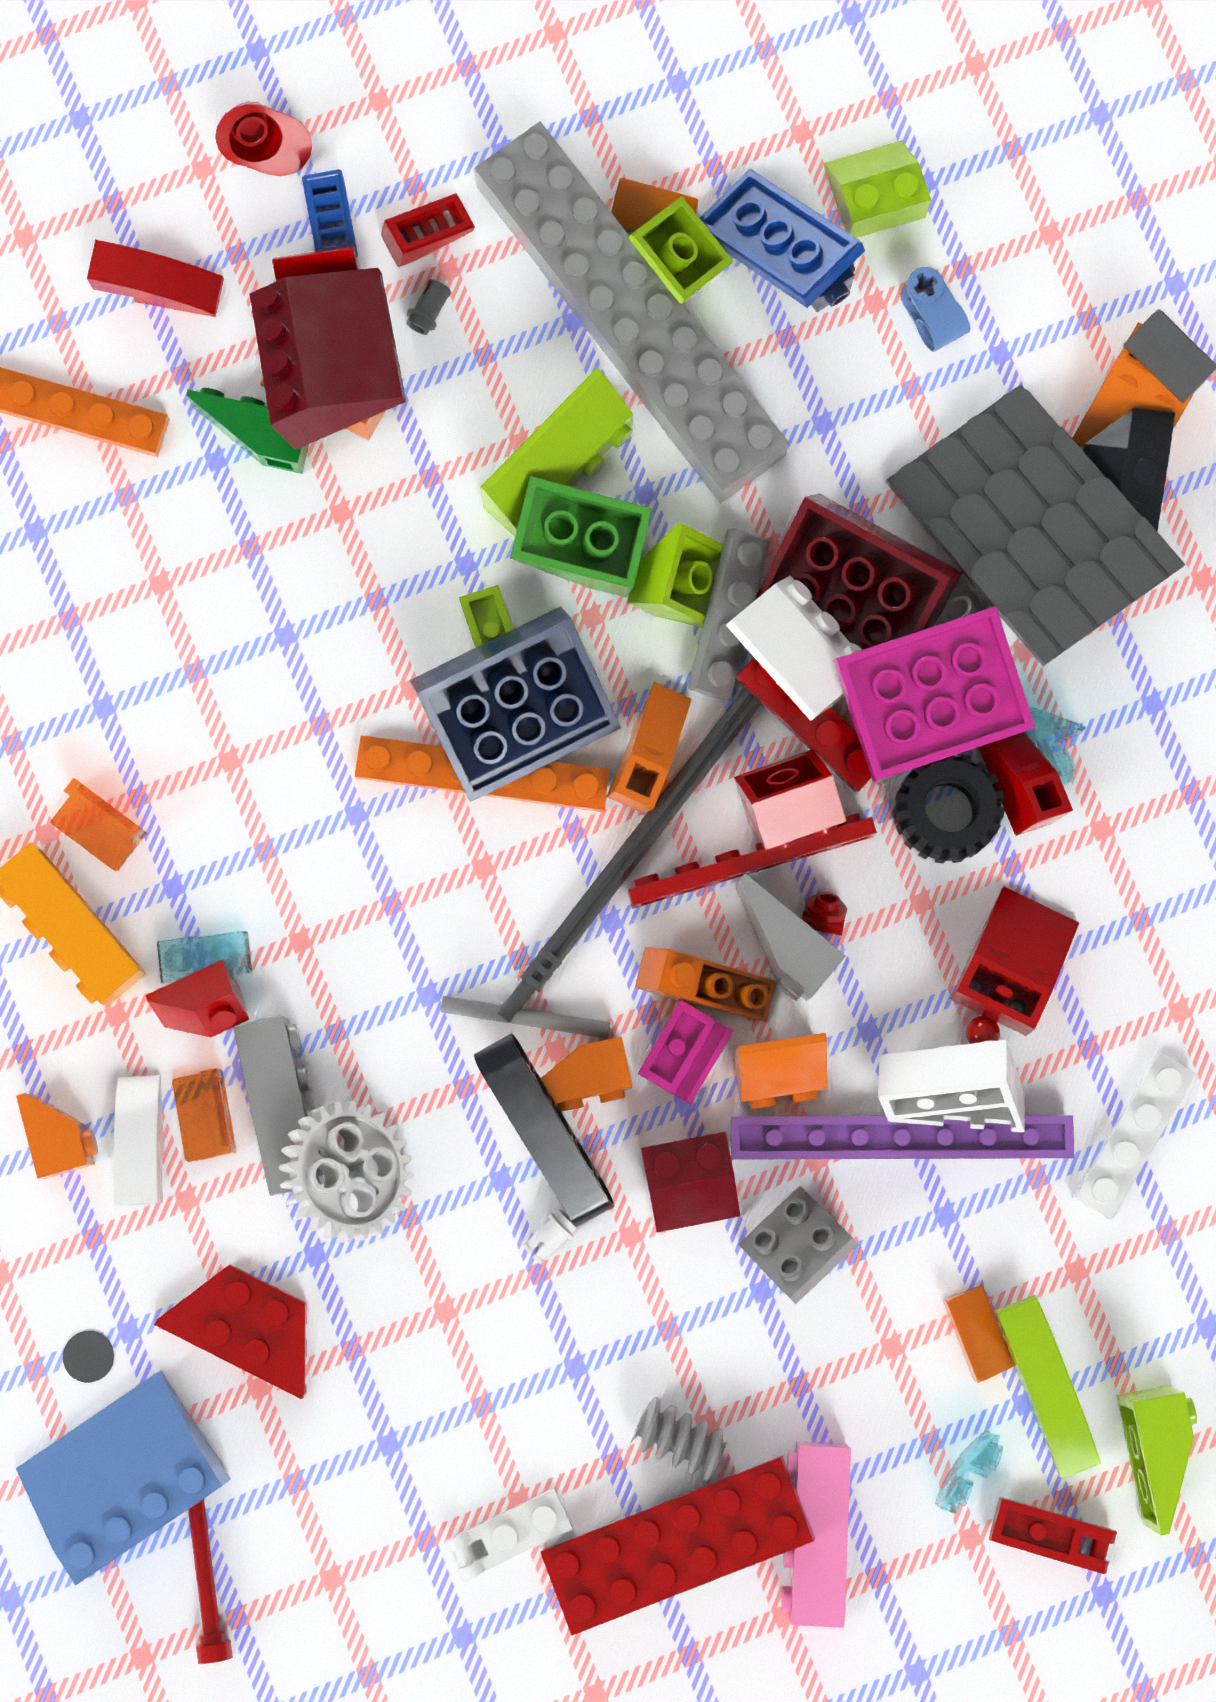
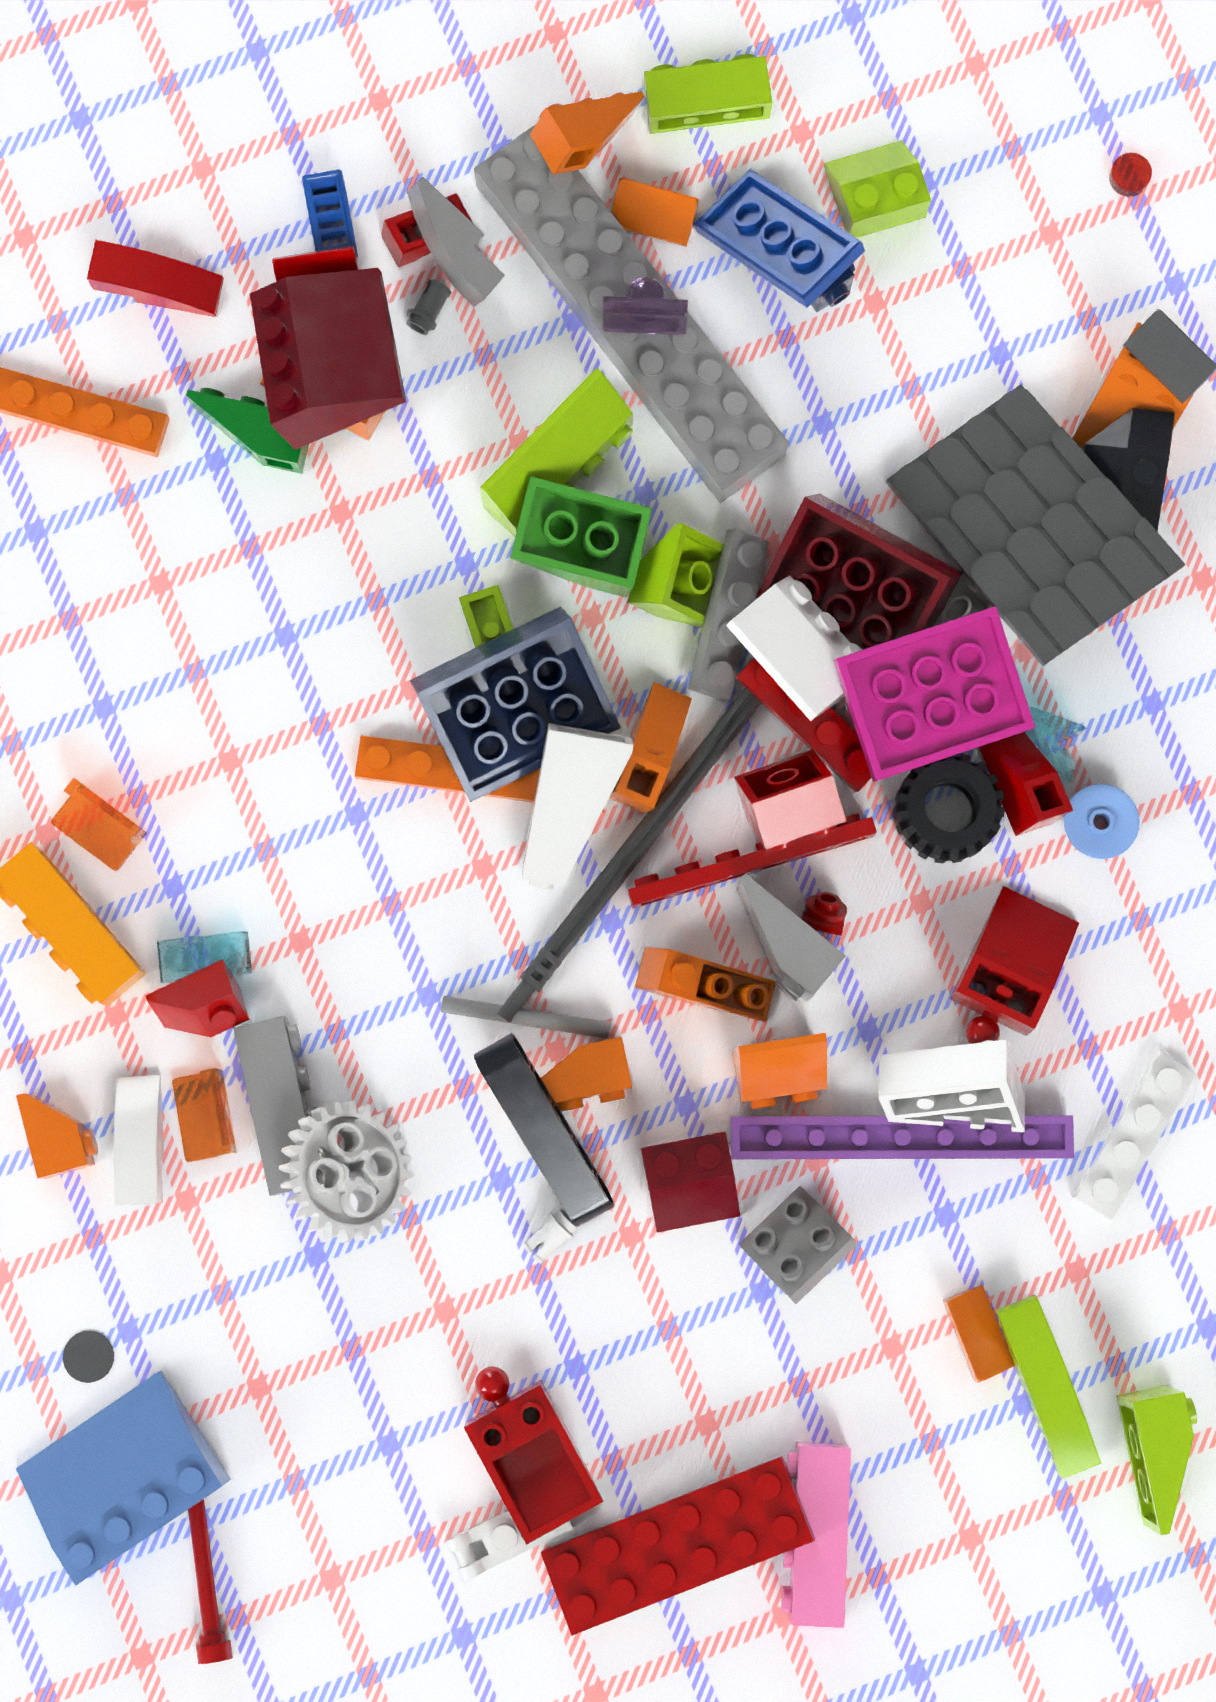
(246, 1326): red wing -> none
(263, 139): red piece -> none
(452, 243): none -> light grey slope
(534, 1463): none -> red slope
(571, 792): none -> white slope
(577, 132): none -> orange slope
(645, 310): none -> clear purple tile
(680, 1439): light grey piece -> none
(681, 250): lime slope -> none
(685, 1052): dark pink plate -> none
(707, 93): none -> lime brick
(936, 315): medium blue piece -> none
(977, 1458): clear light blue slope -> none
(1051, 1535): red plate -> none
(1120, 818): none -> light blue piece
(1130, 174): none -> clear red tile

